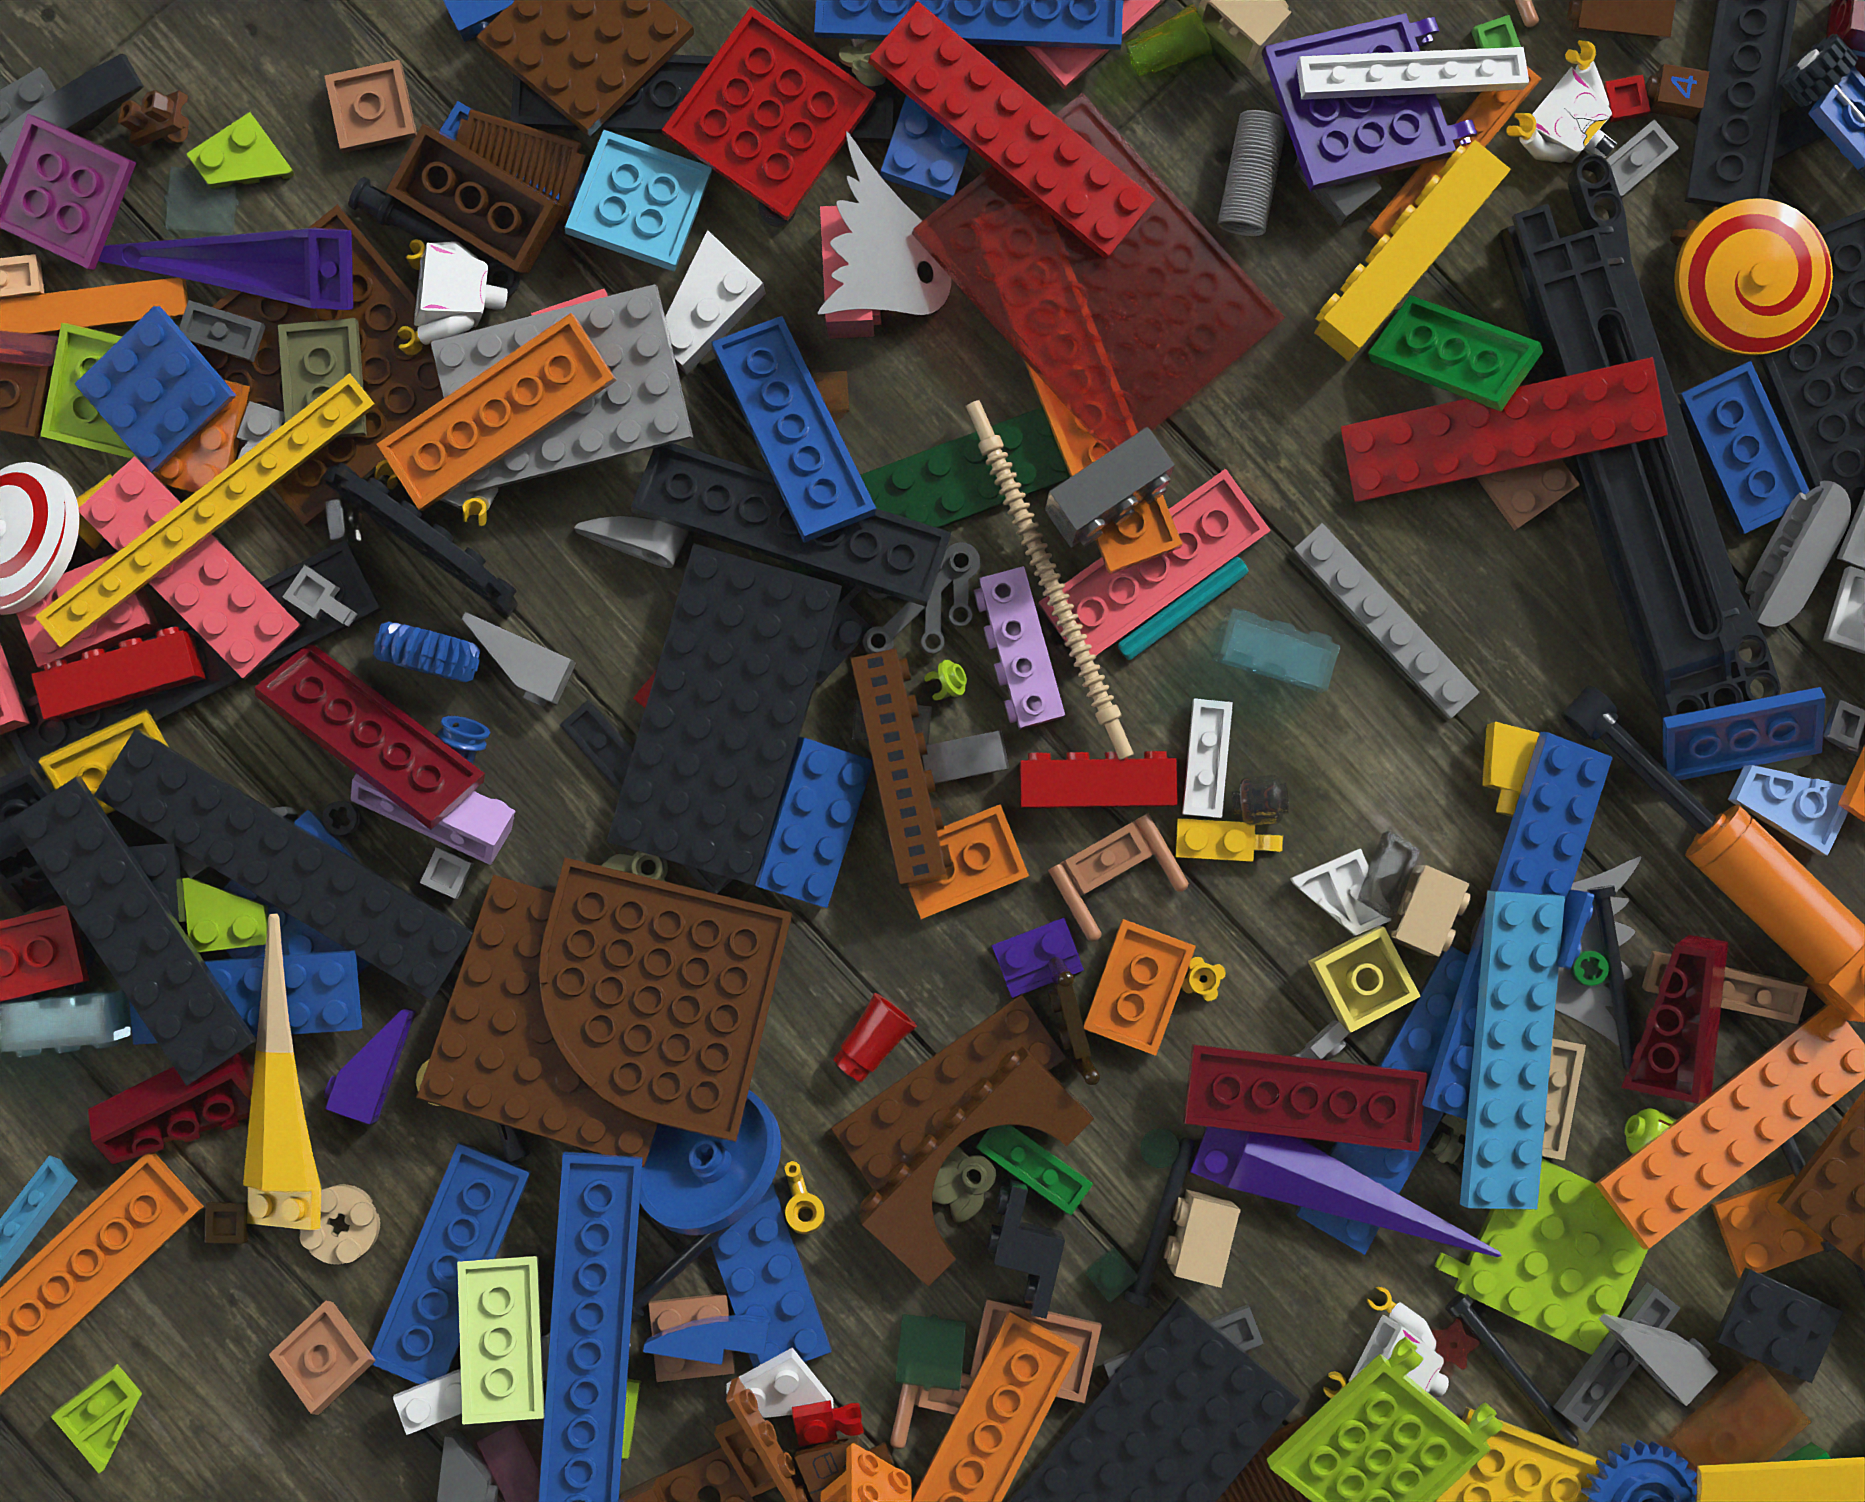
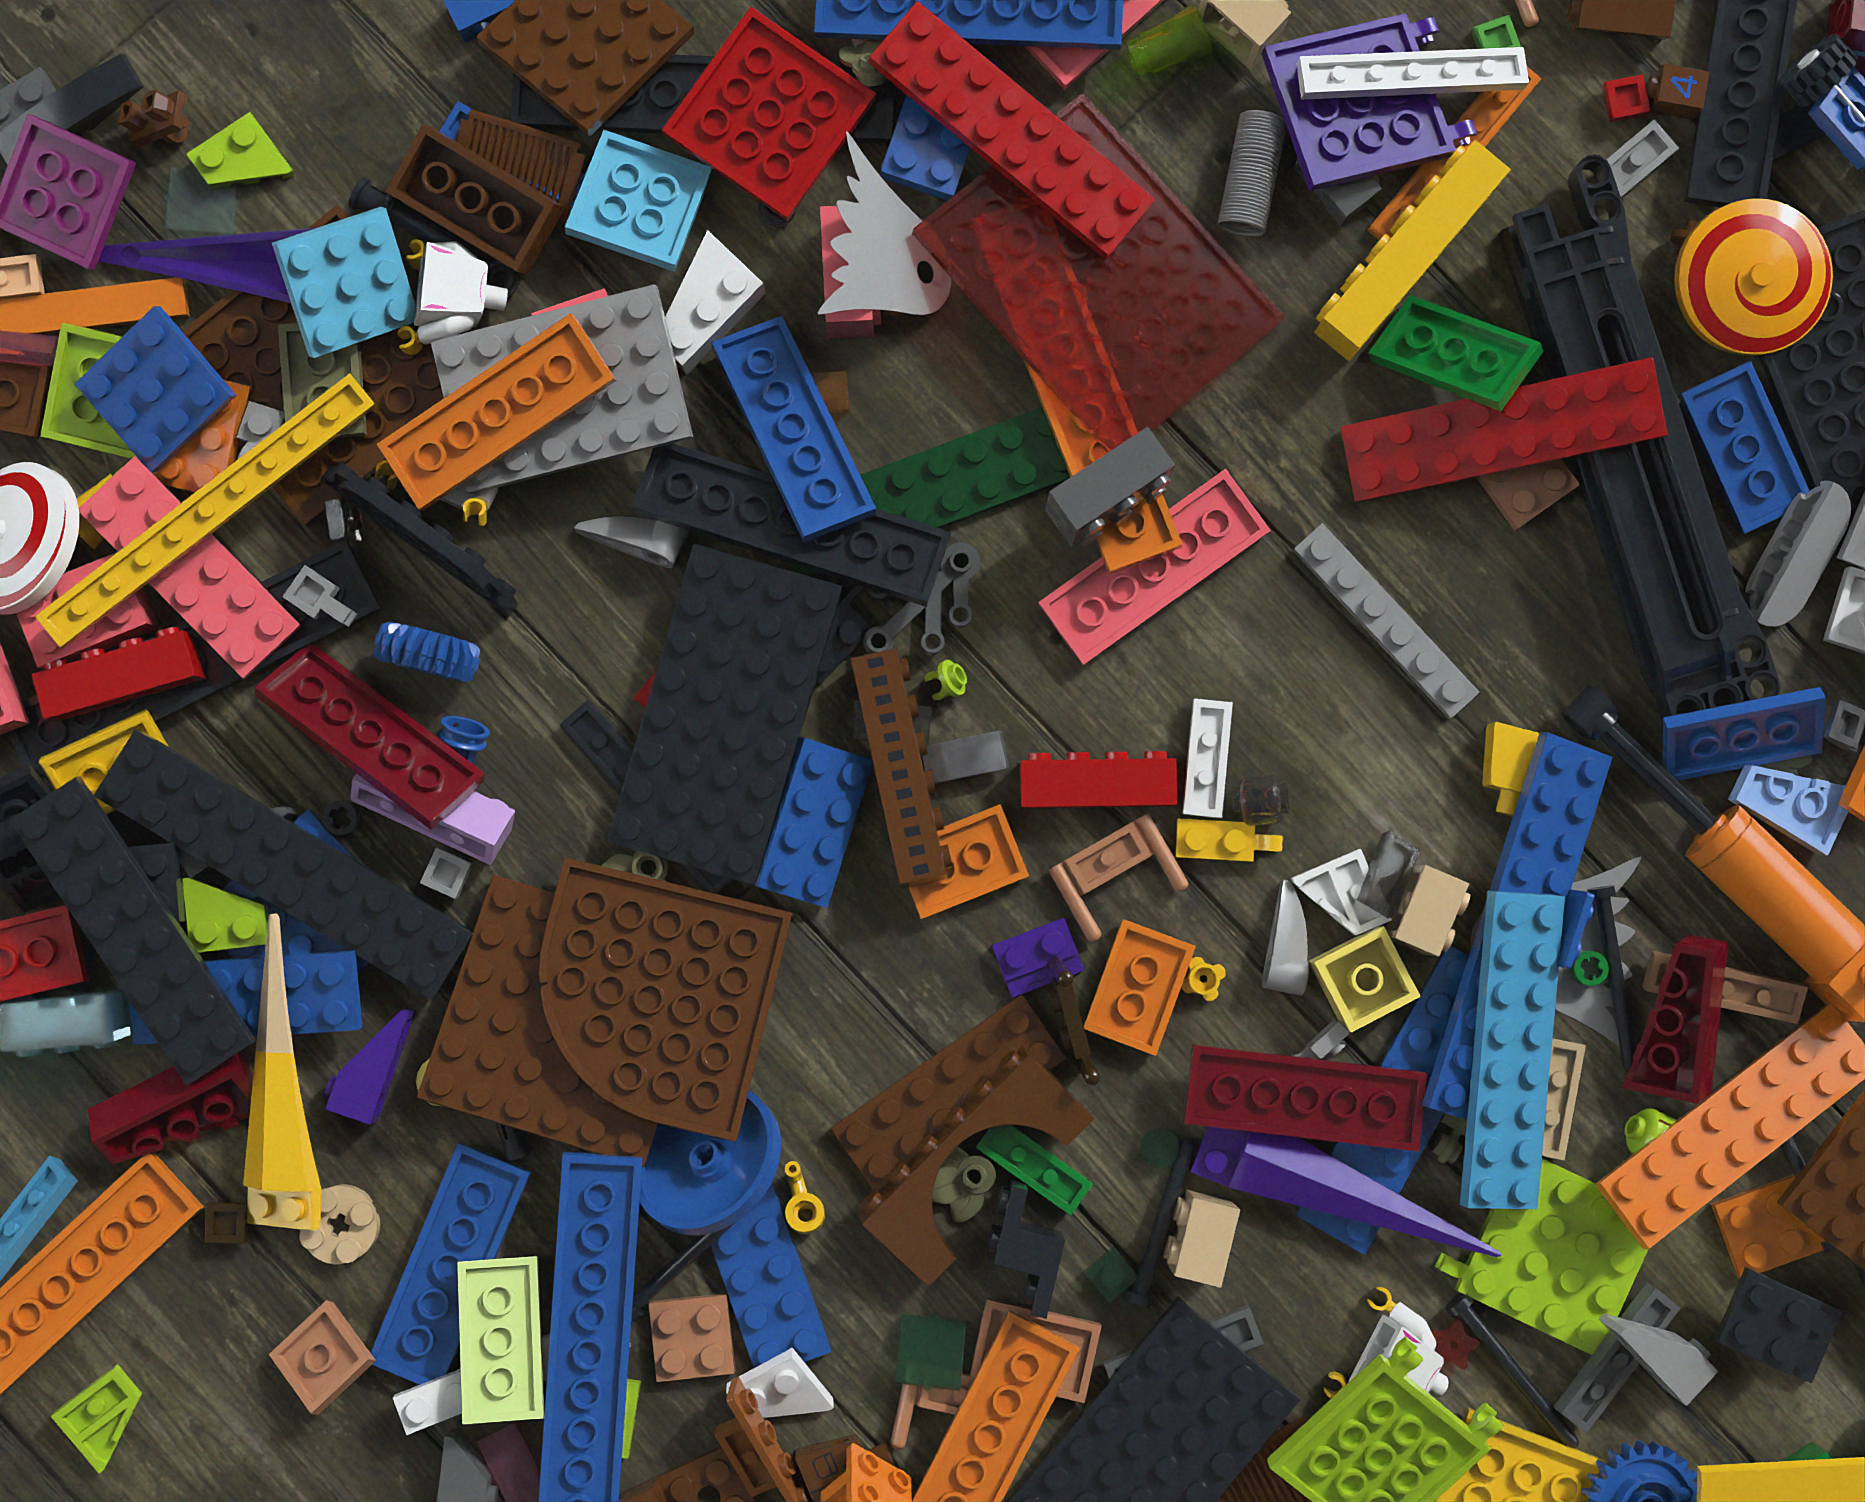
(222, 331): dark grey plate -> none
(346, 281): none -> medium azure plate
(370, 106): nougat plate -> none
(527, 664): light grey slope -> none
(710, 1337): blue slope -> none
(820, 1423): red plate -> none
(873, 1038): red plant -> none
(991, 446): tan hose -> none
(1020, 647): lavender brick -> none
(1183, 608): teal axle -> none
(1276, 650): clear light blue wedge -> none
(1287, 949): none -> light grey piece
(1569, 115): white torso -> none
(1740, 1422): clear orange plate -> none

